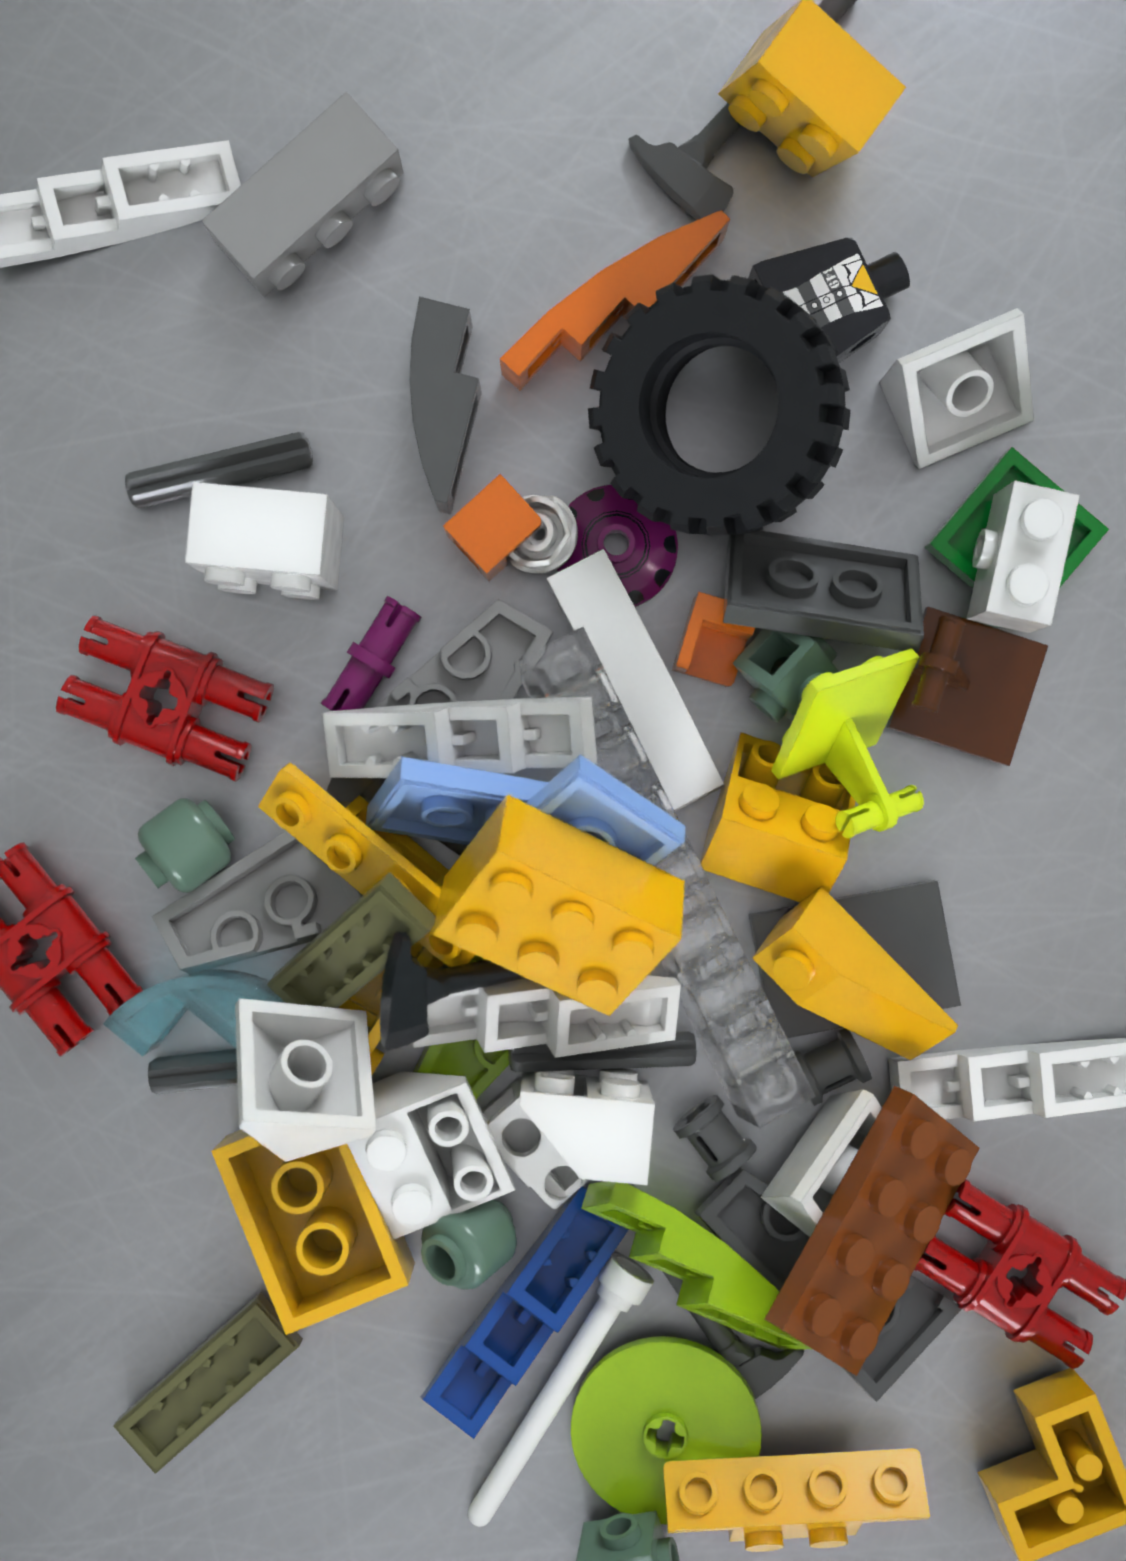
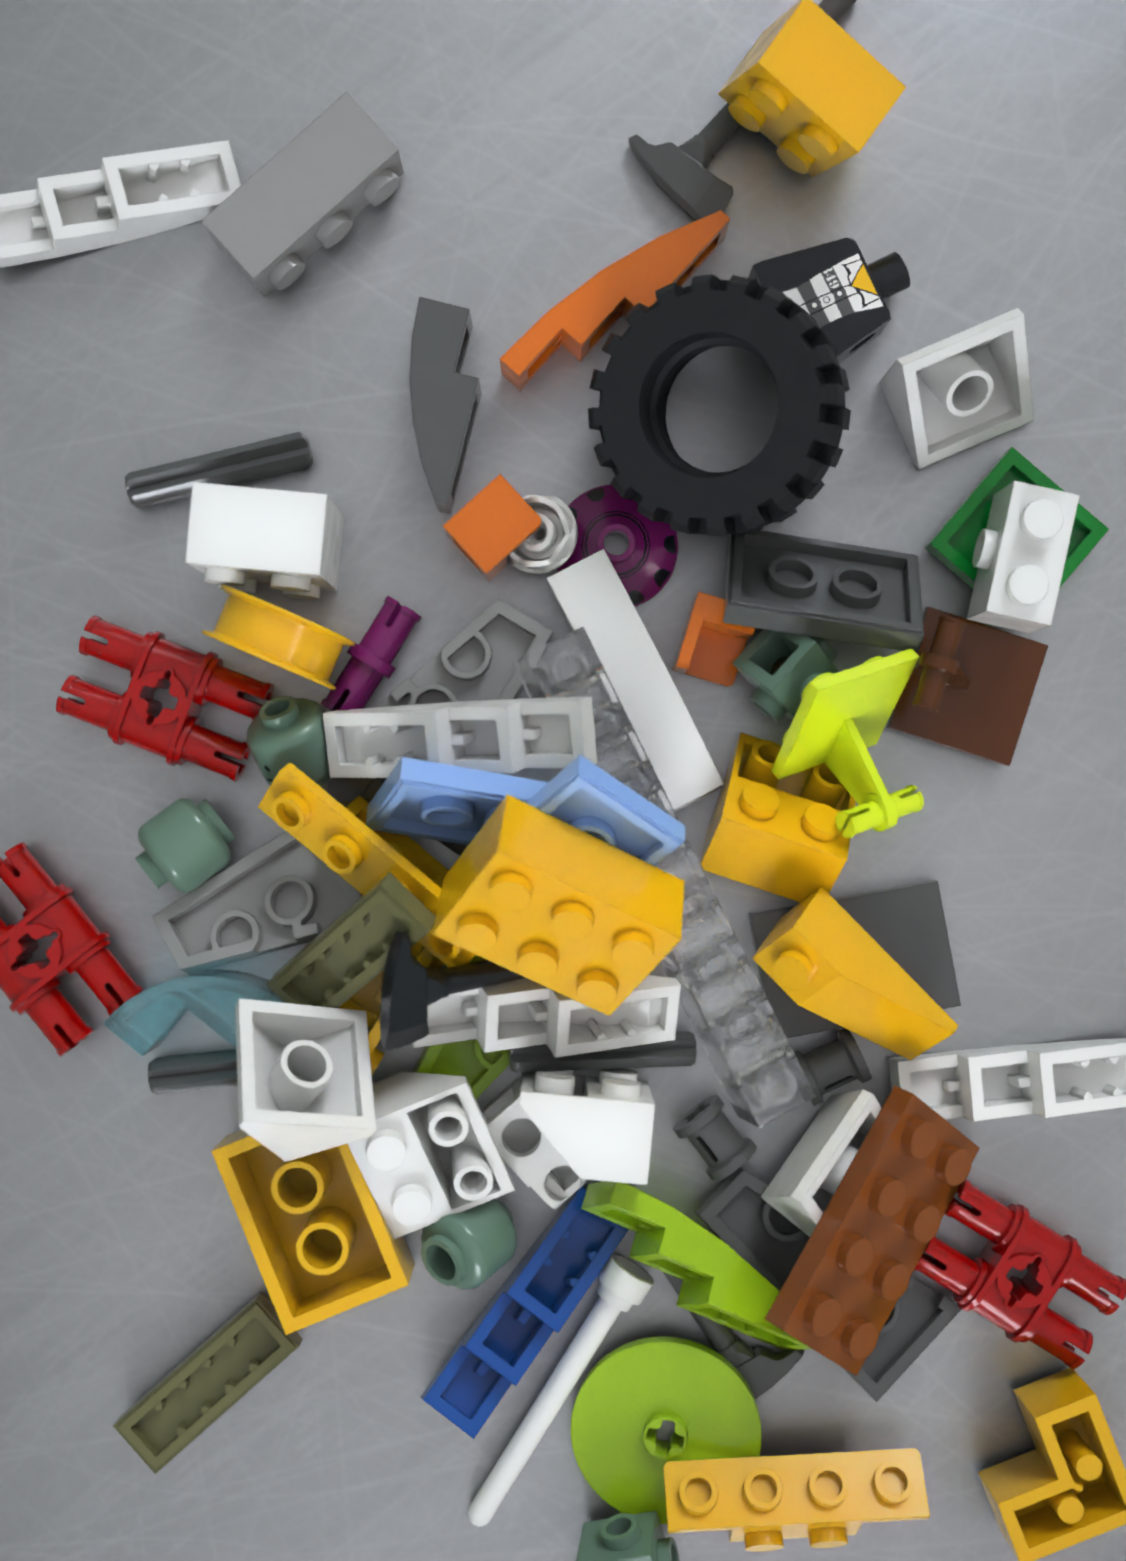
(278, 637): none -> yellow wheel
(289, 733): none -> sand green head

